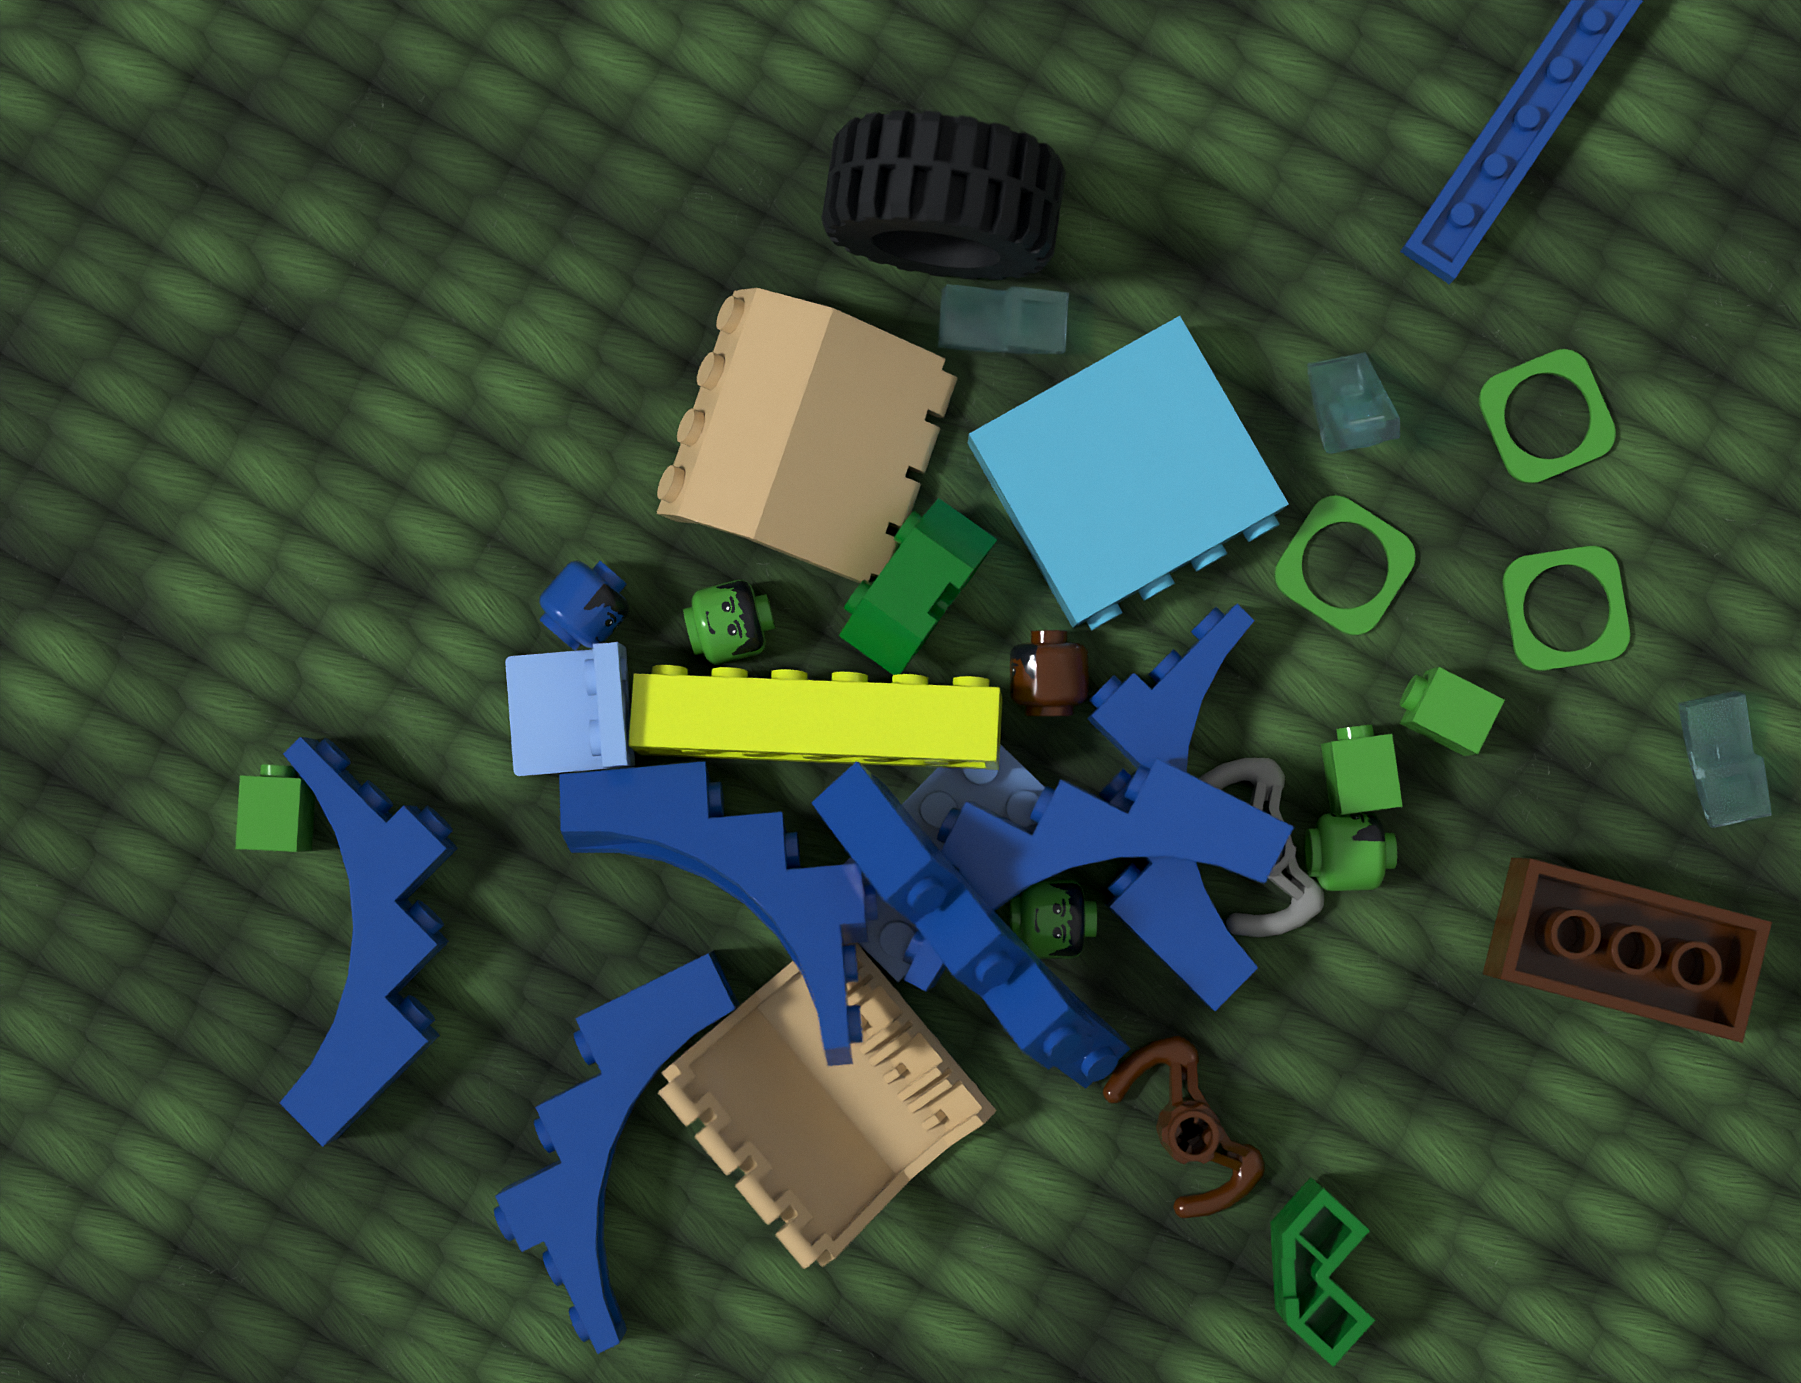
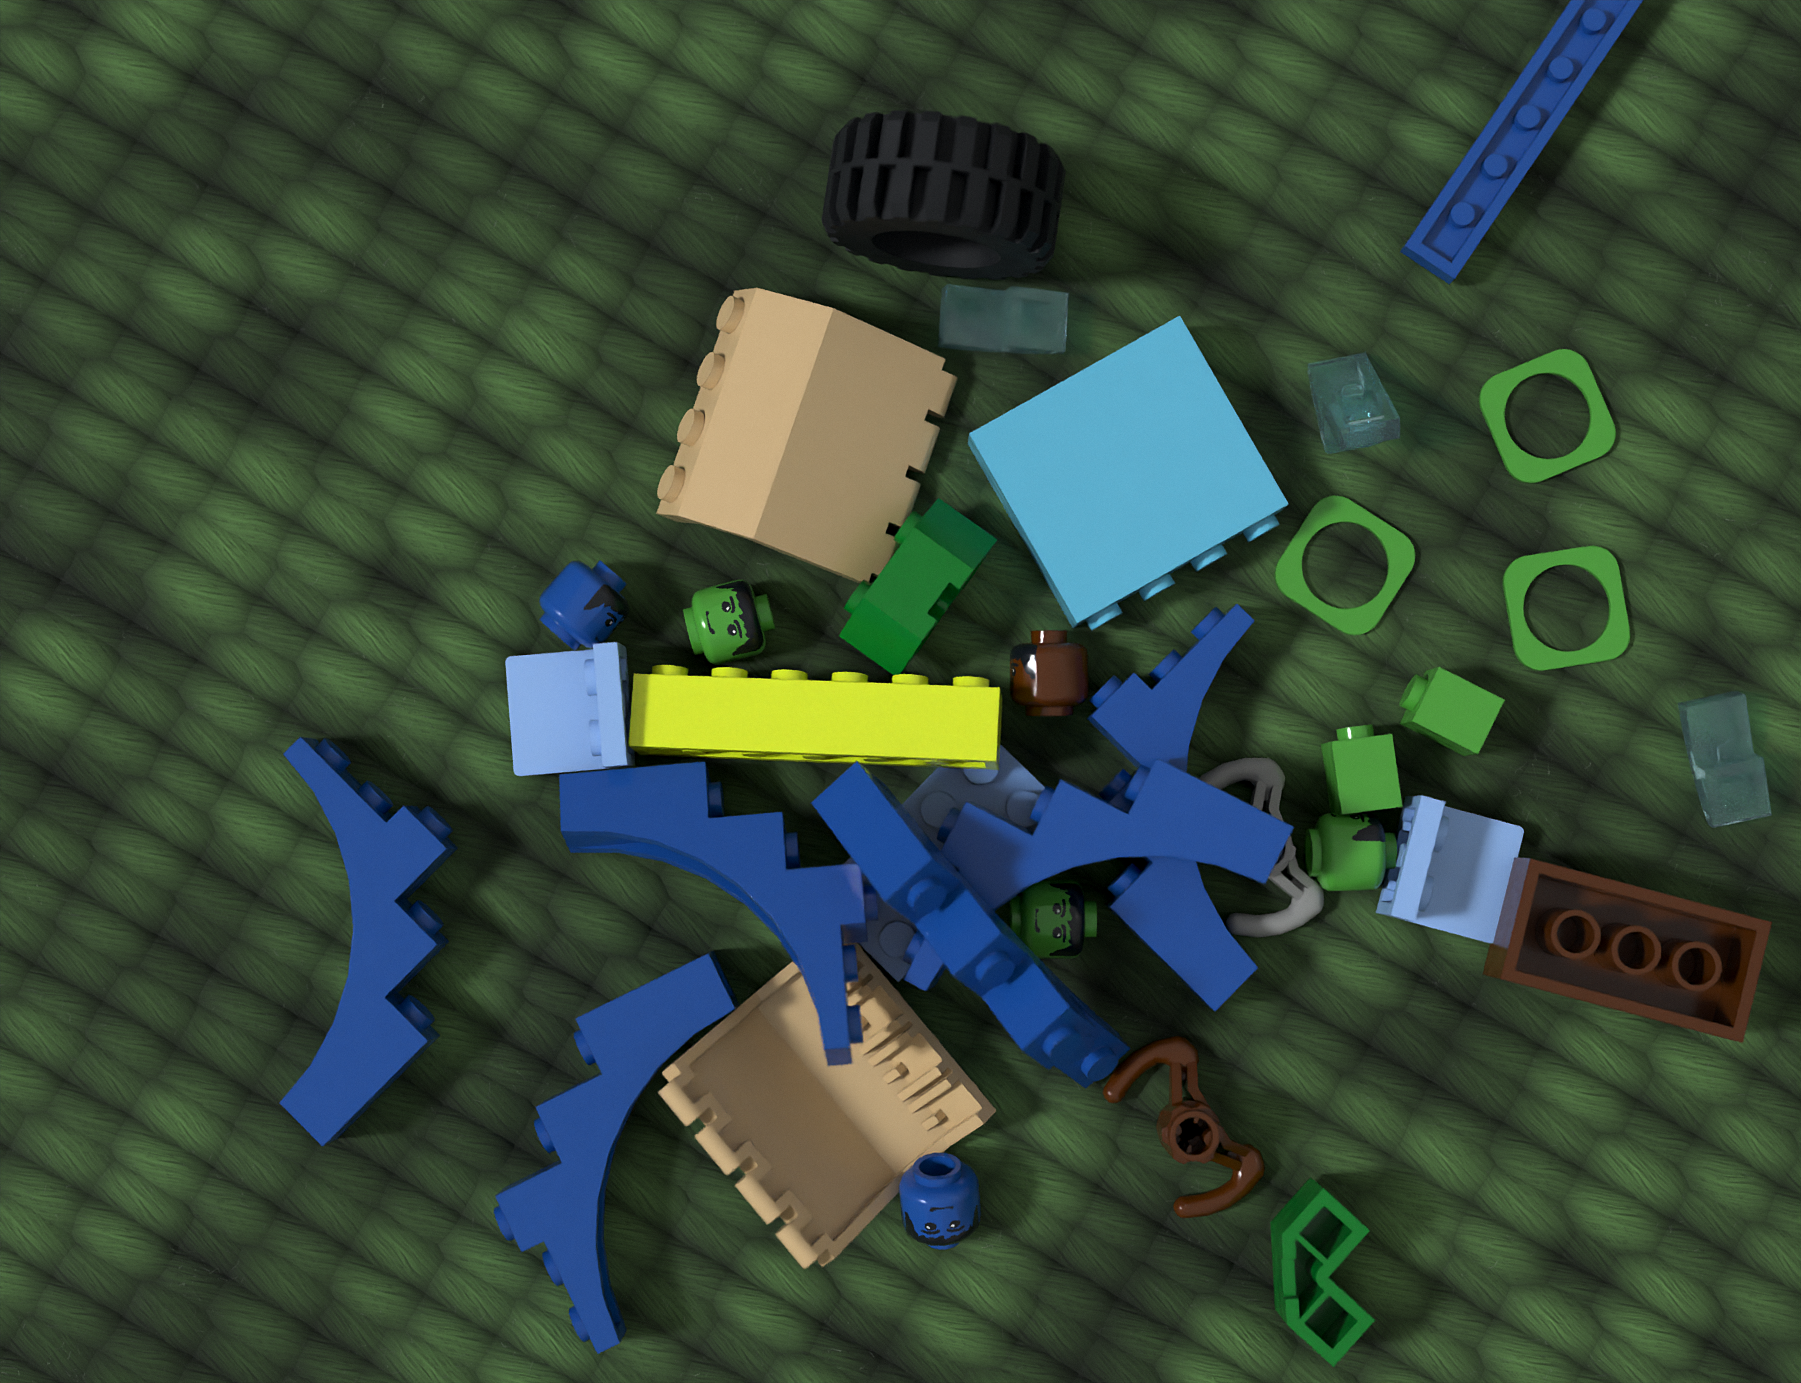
(275, 811): bright green brick -> none
(940, 1200): none -> blue head
(1450, 869): none -> light blue bracket

